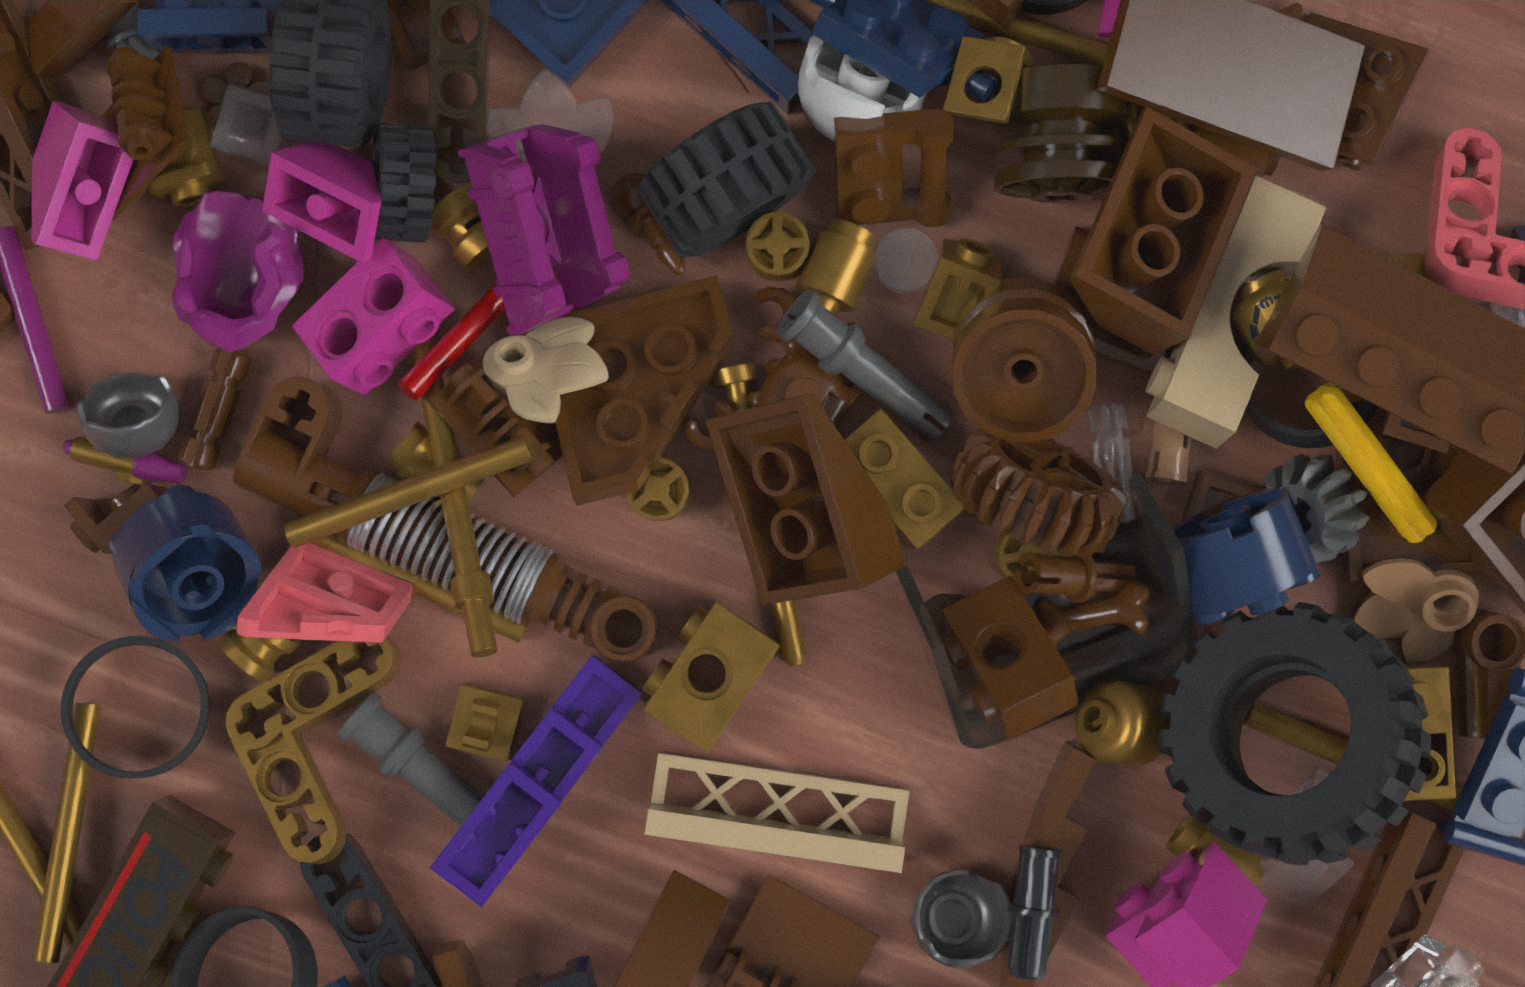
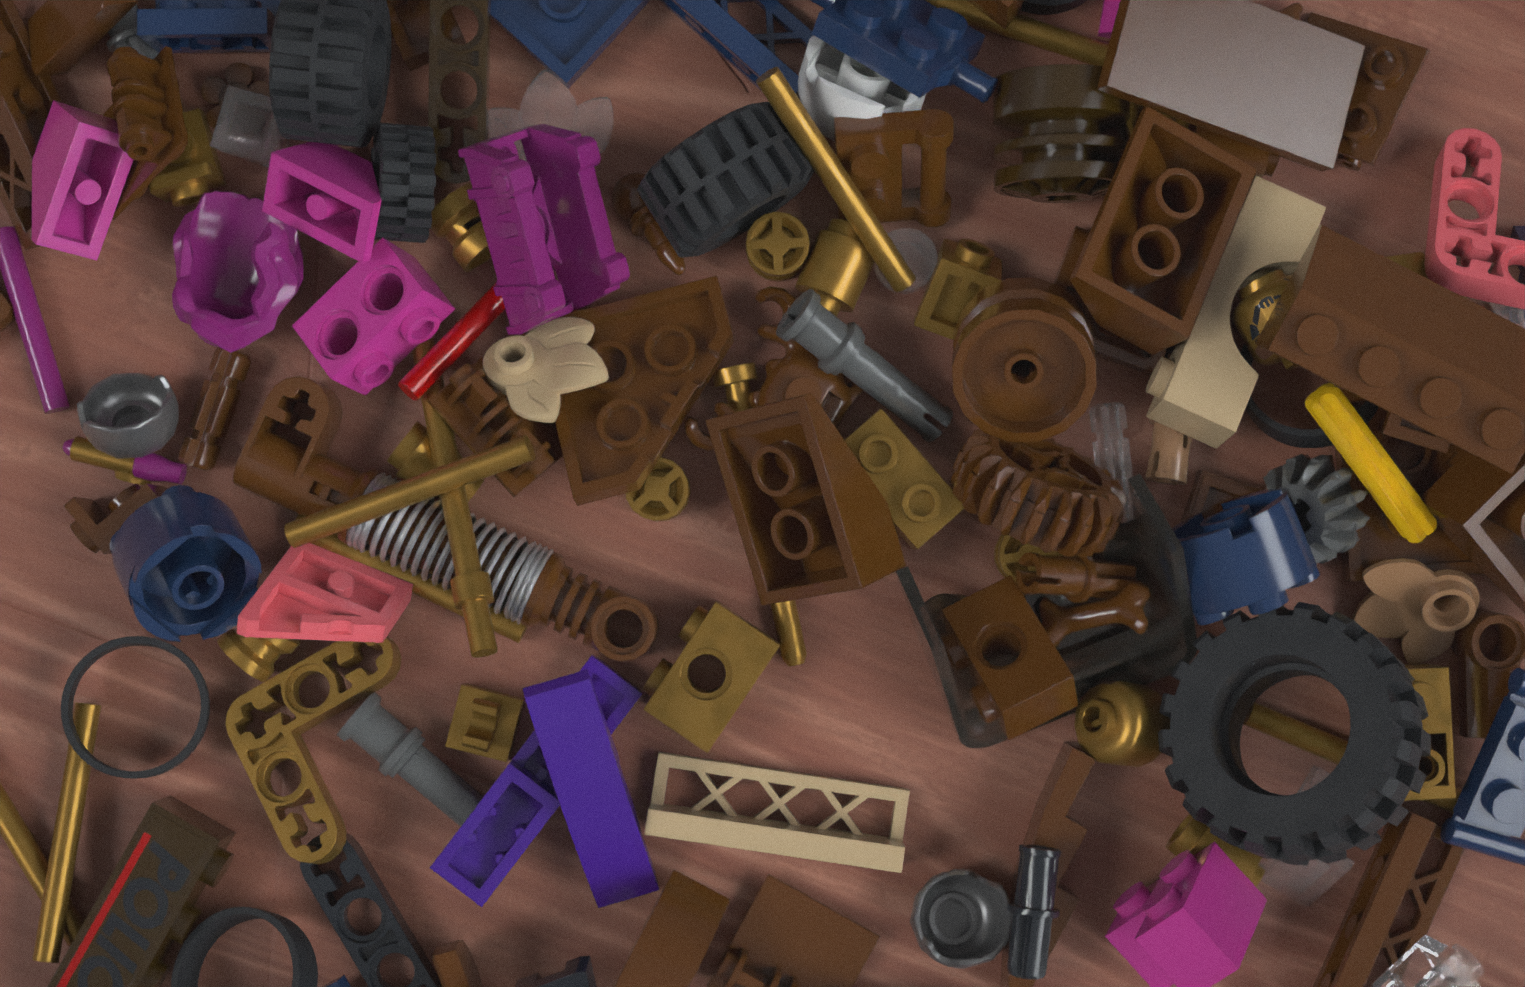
(591, 787): none -> dark purple slope
(835, 178): none -> pearl gold bar
(994, 57): pearl gold bracket -> none

